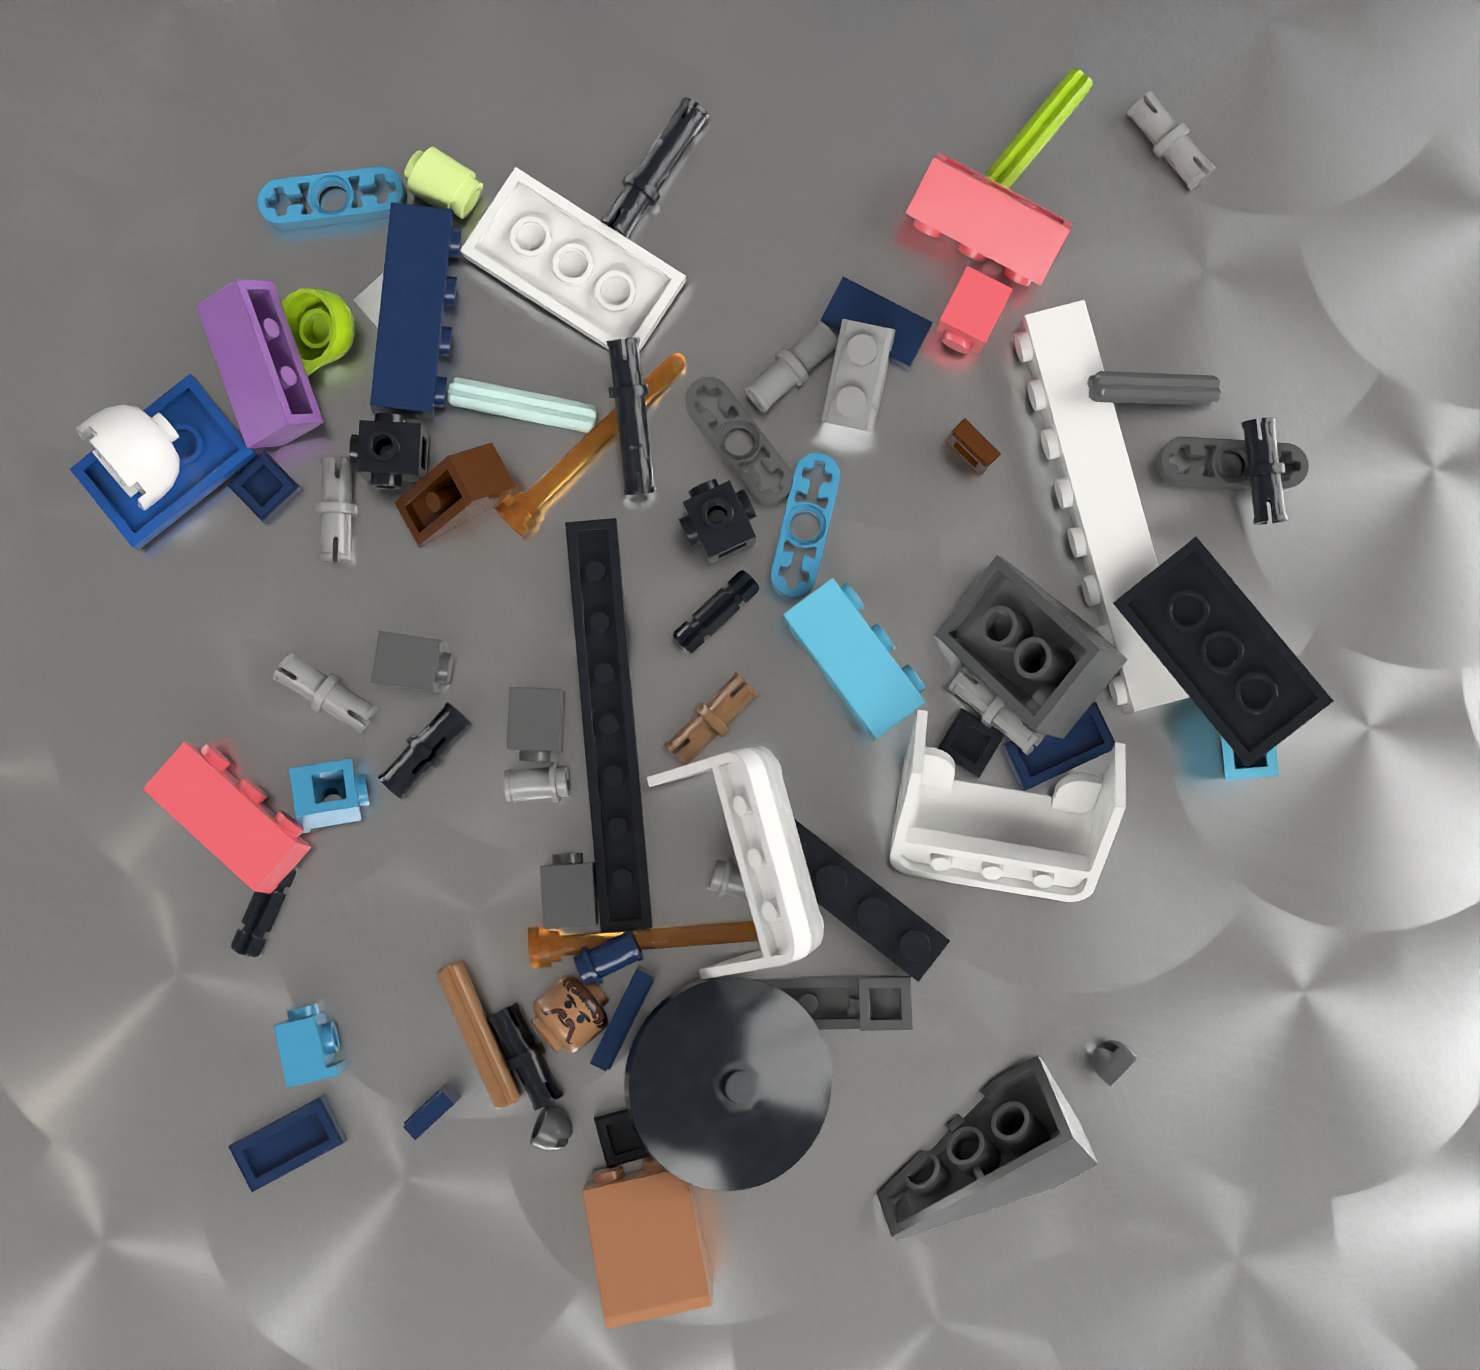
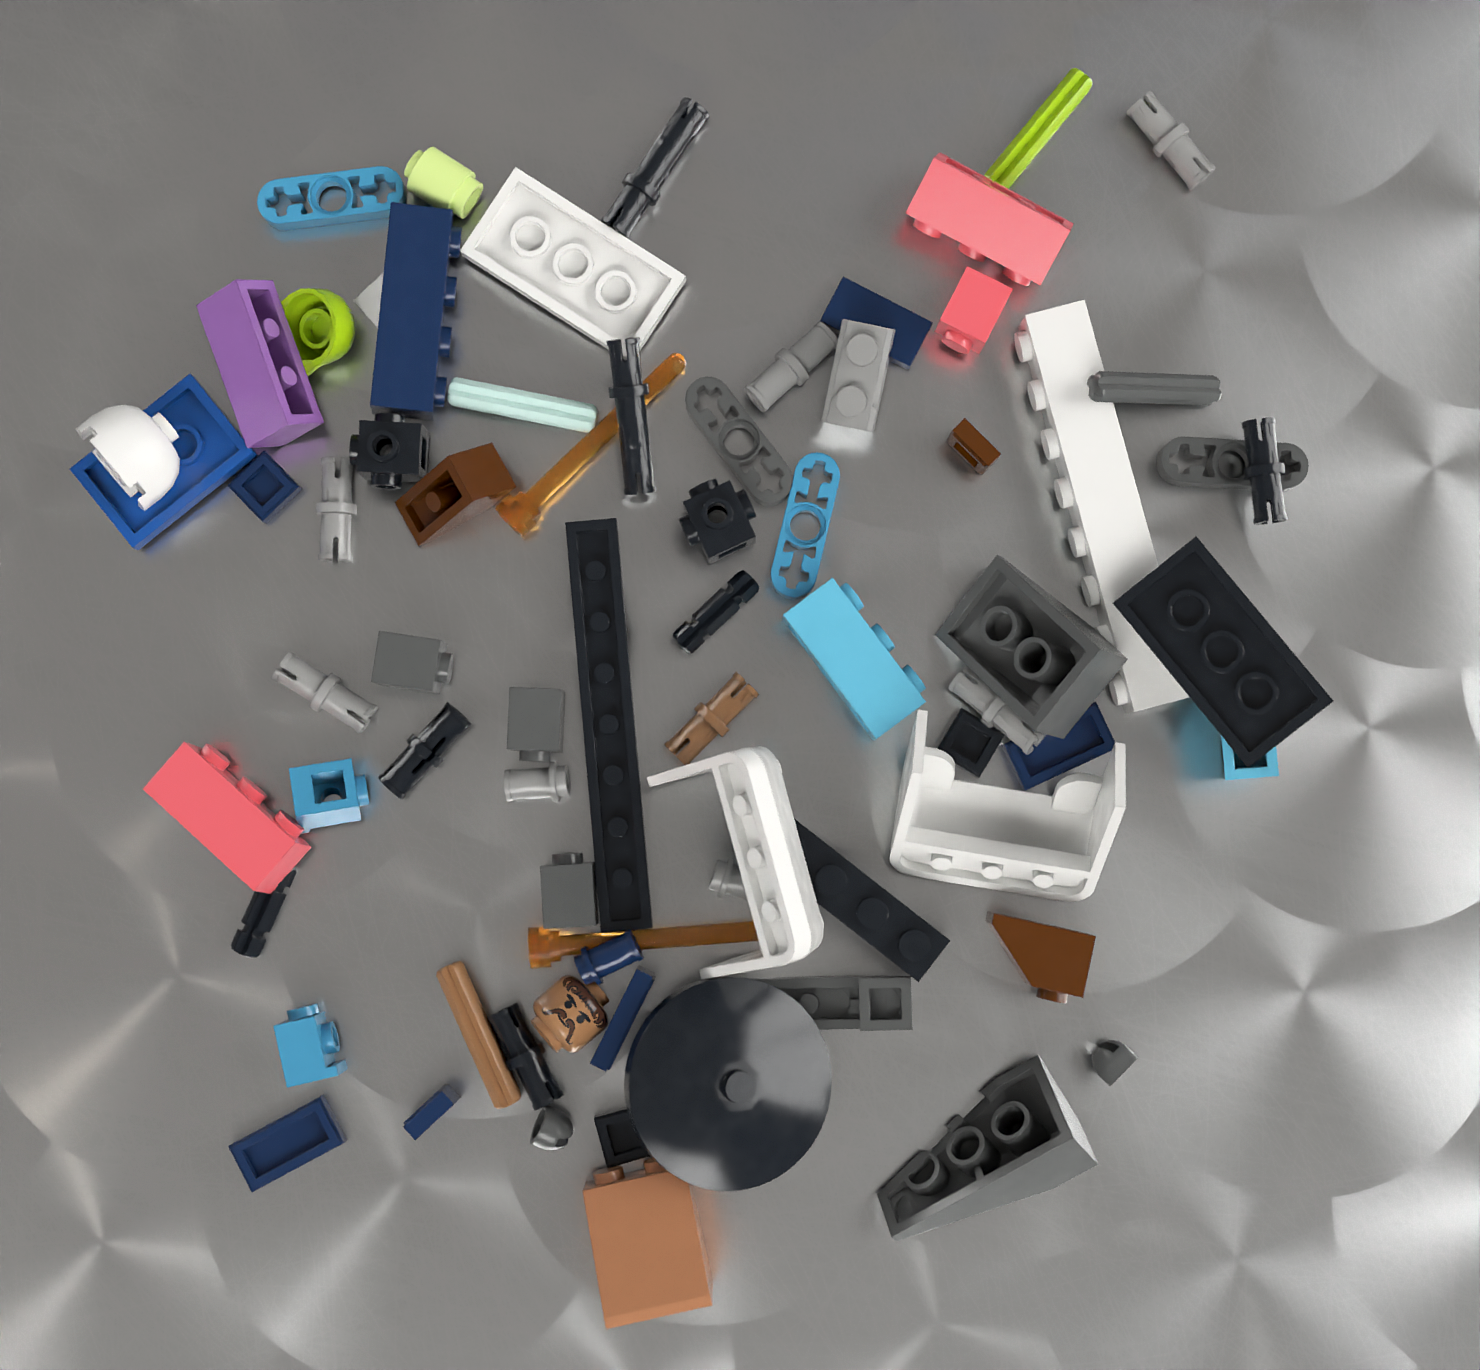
(1045, 955): none -> reddish brown slope

